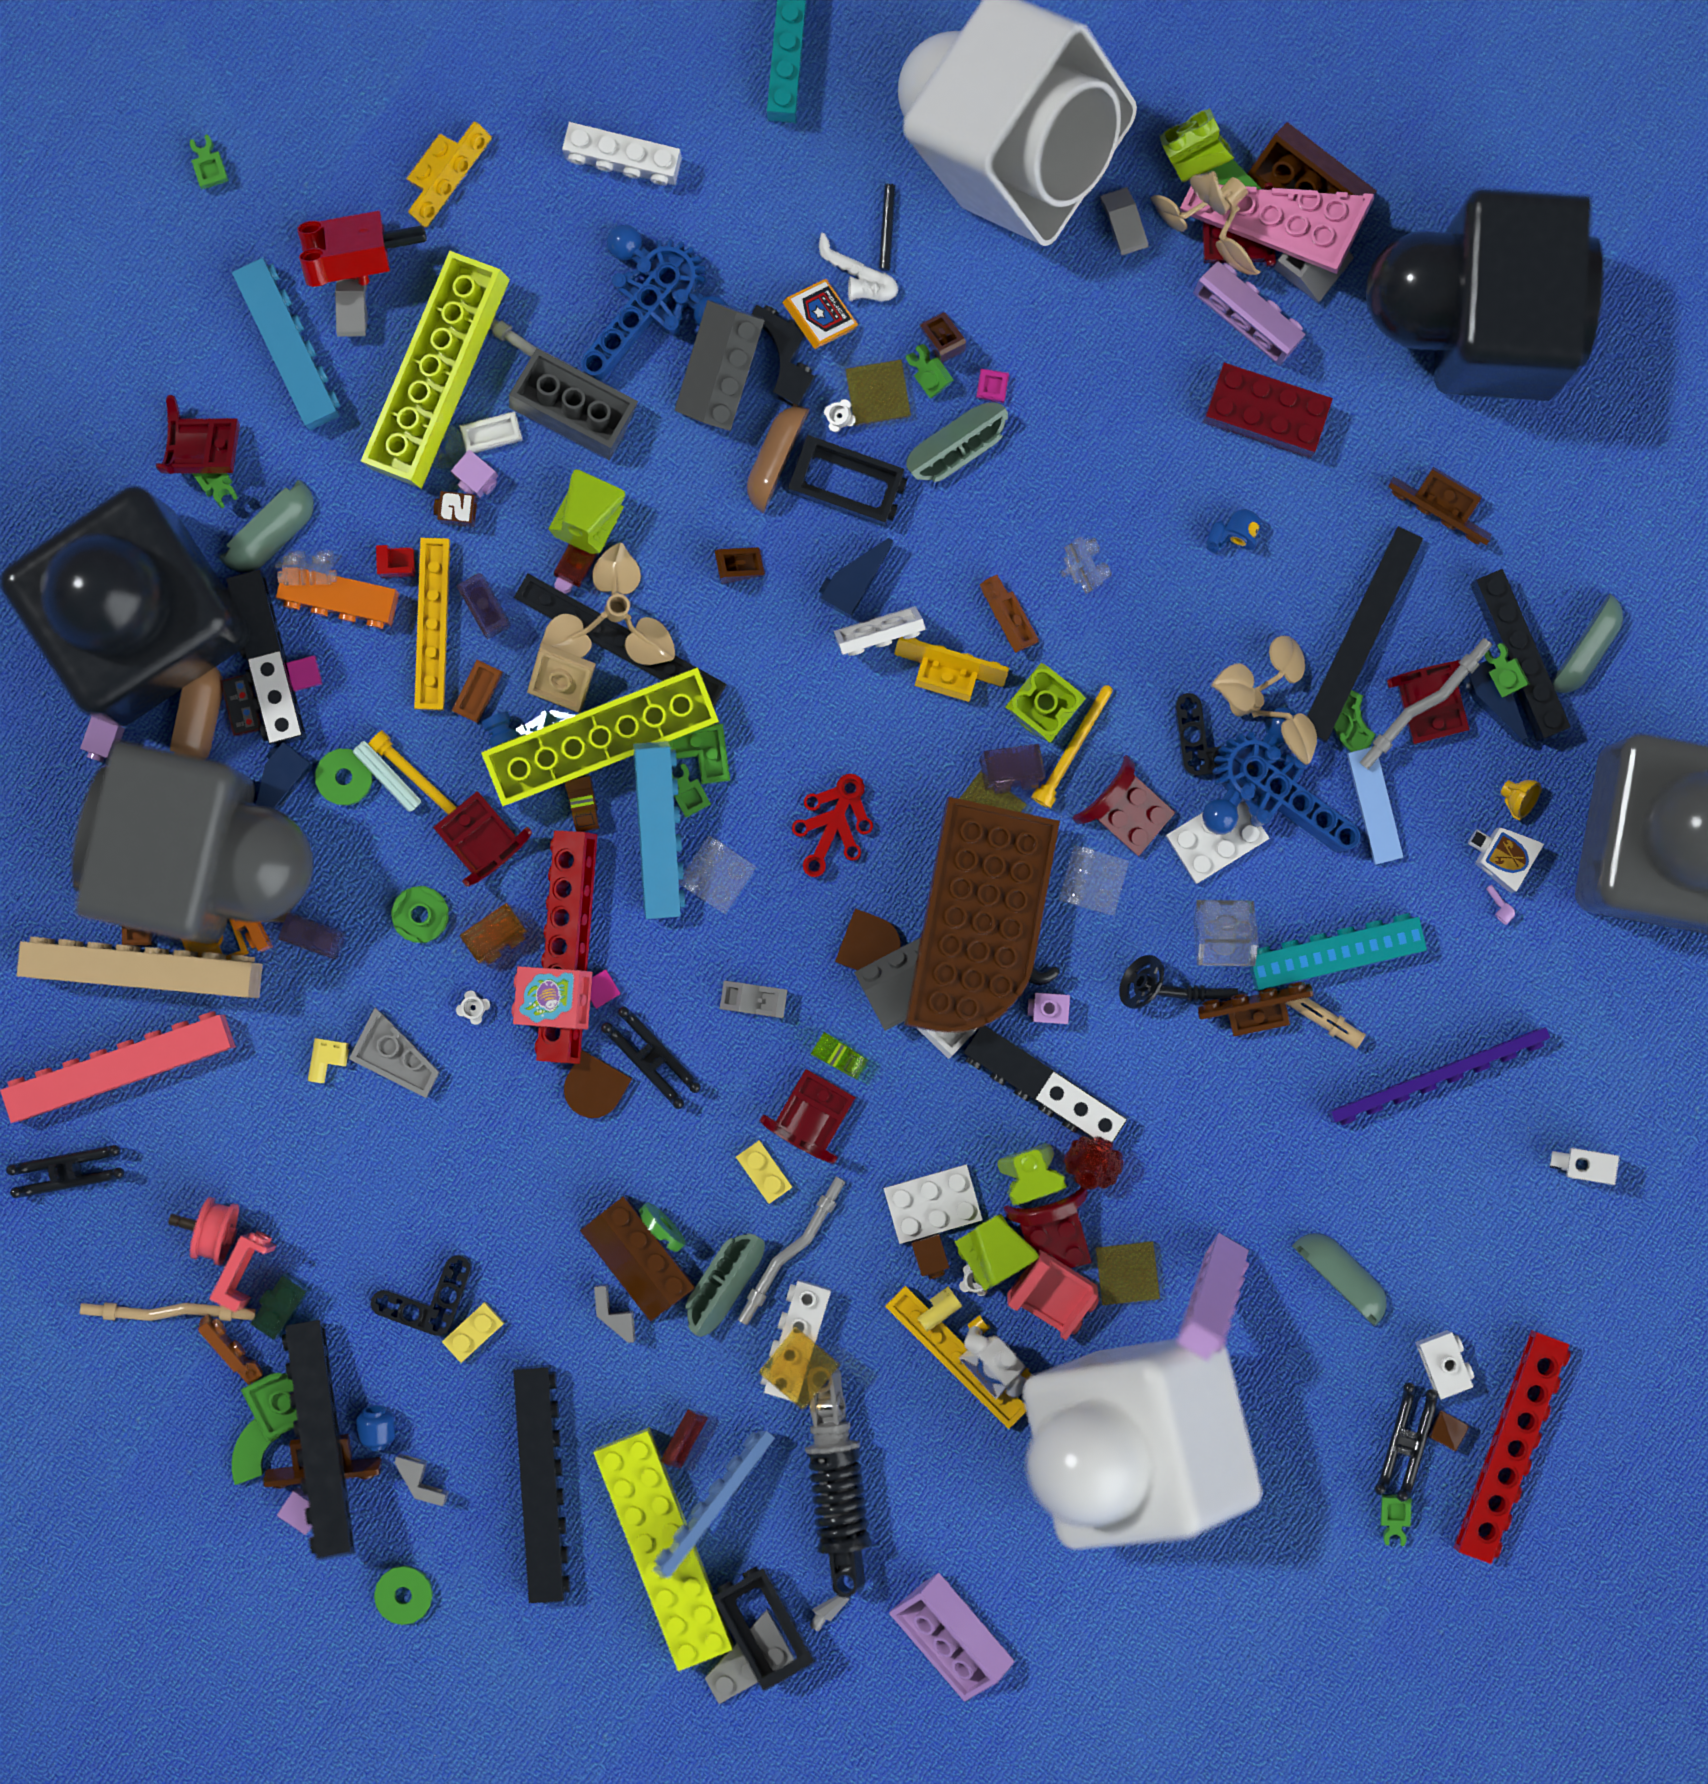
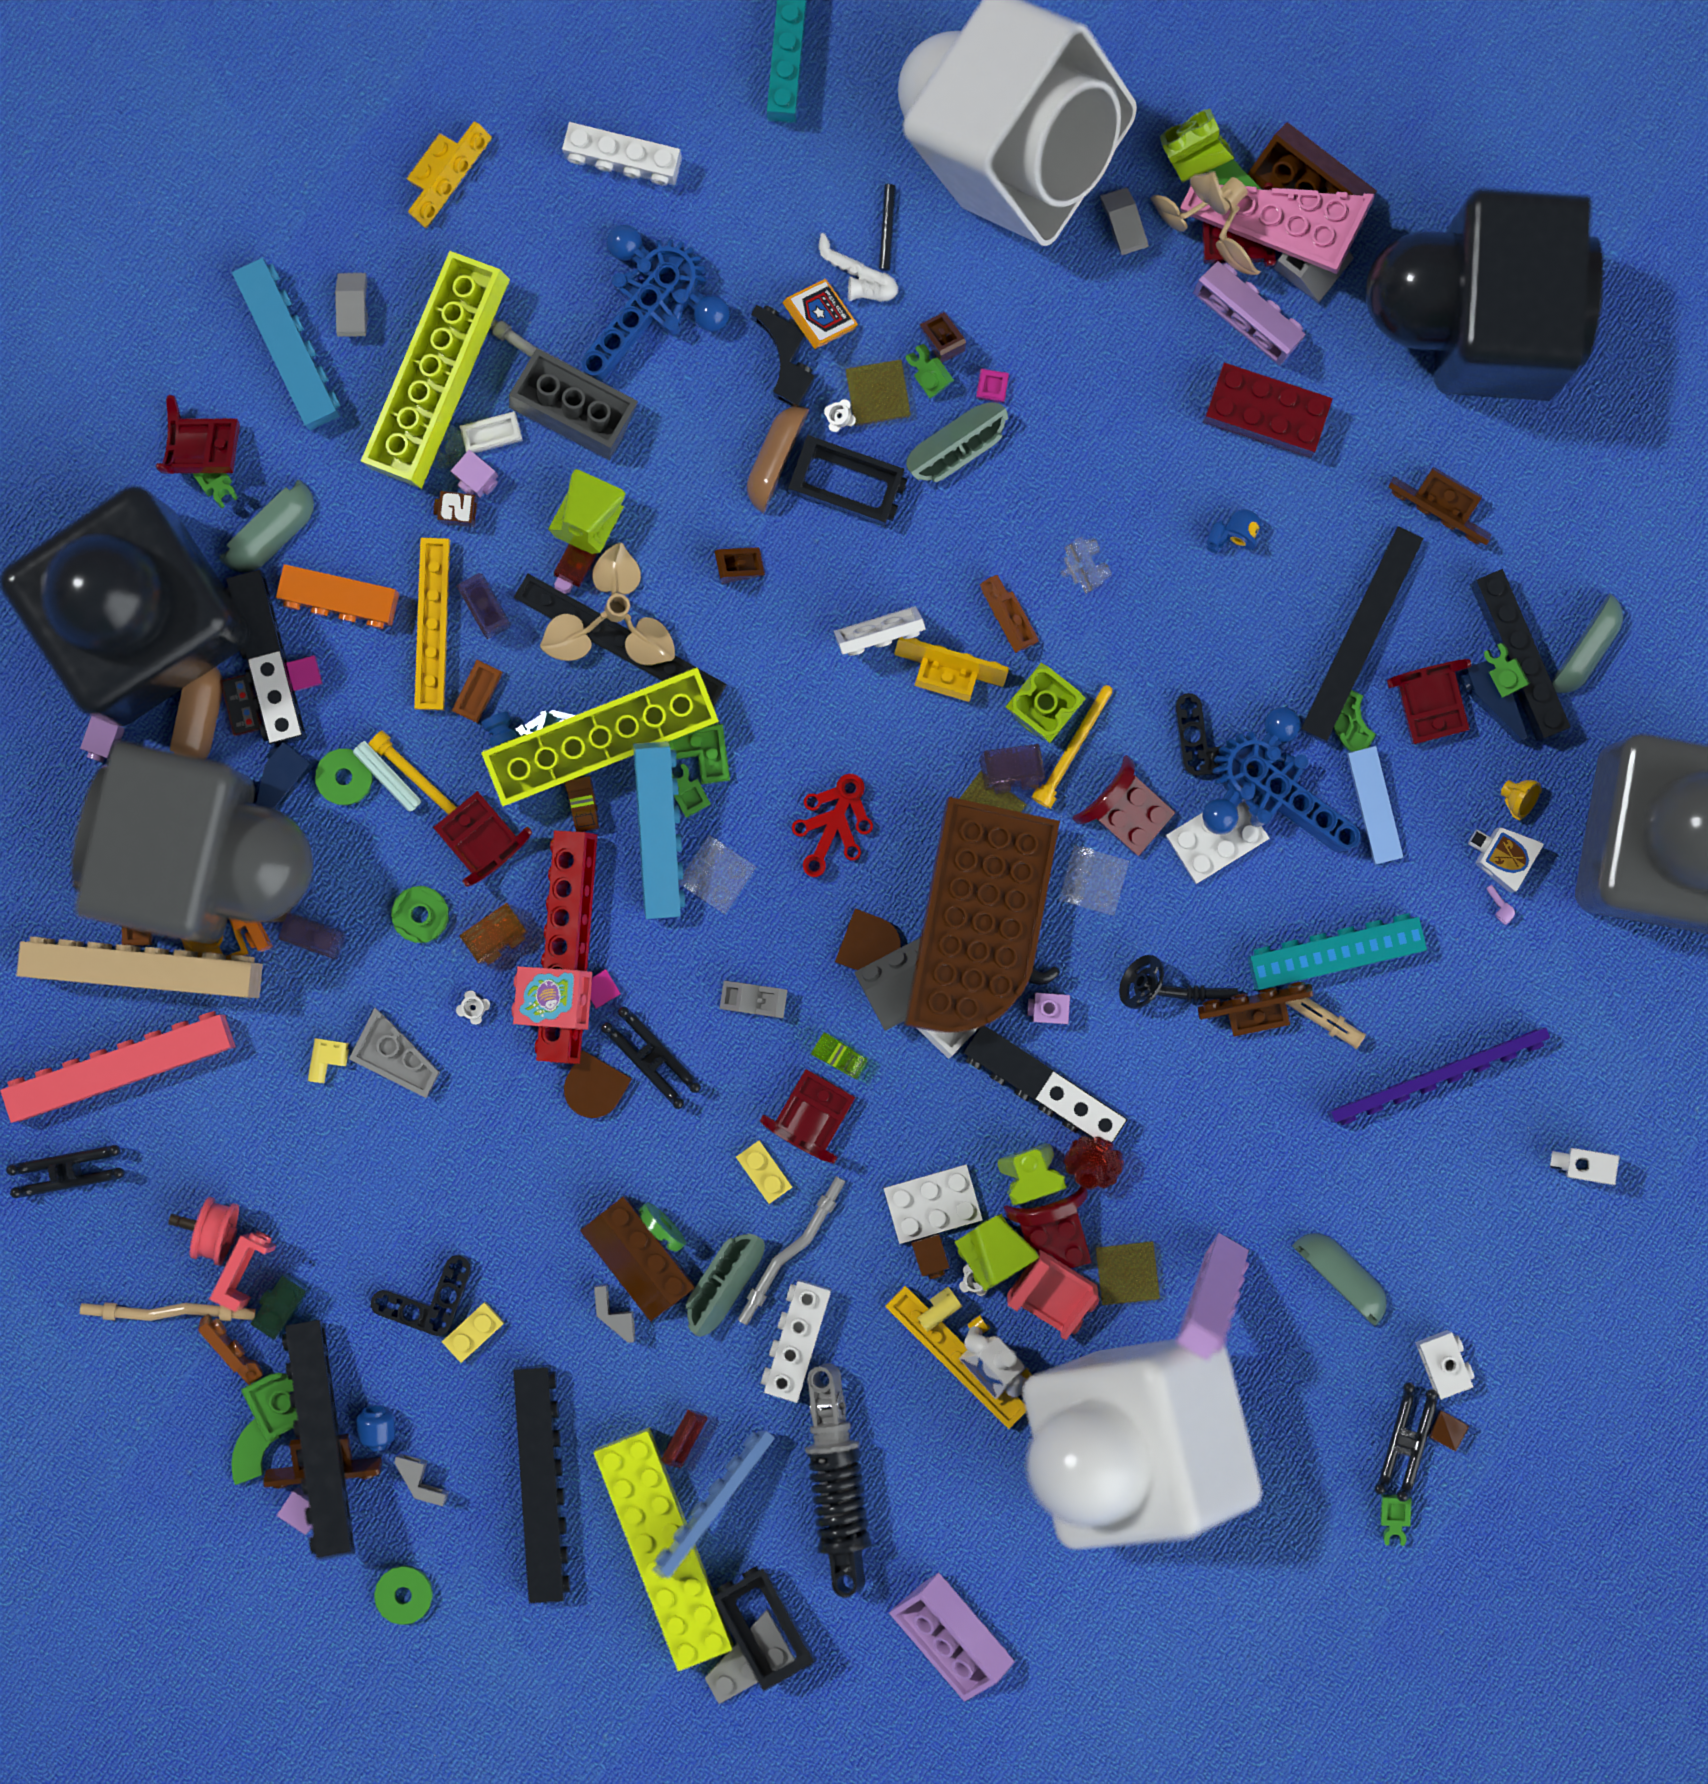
(209, 166): bright green plate -> none
(297, 559): clear hinge -> none
(350, 247): red piece -> none
(395, 562): red panel -> none
(561, 678): tan plate -> none
(719, 365): dark grey slope -> none
(799, 1368): clear yellow tile -> none
(827, 1611): light grey bar -> none
(852, 581): dark blue slope -> none
(1225, 933): clear brick -> none
(1237, 687): tan plant -> none
(1467, 664): light grey bar -> none
(1498, 1457): red brick -> none

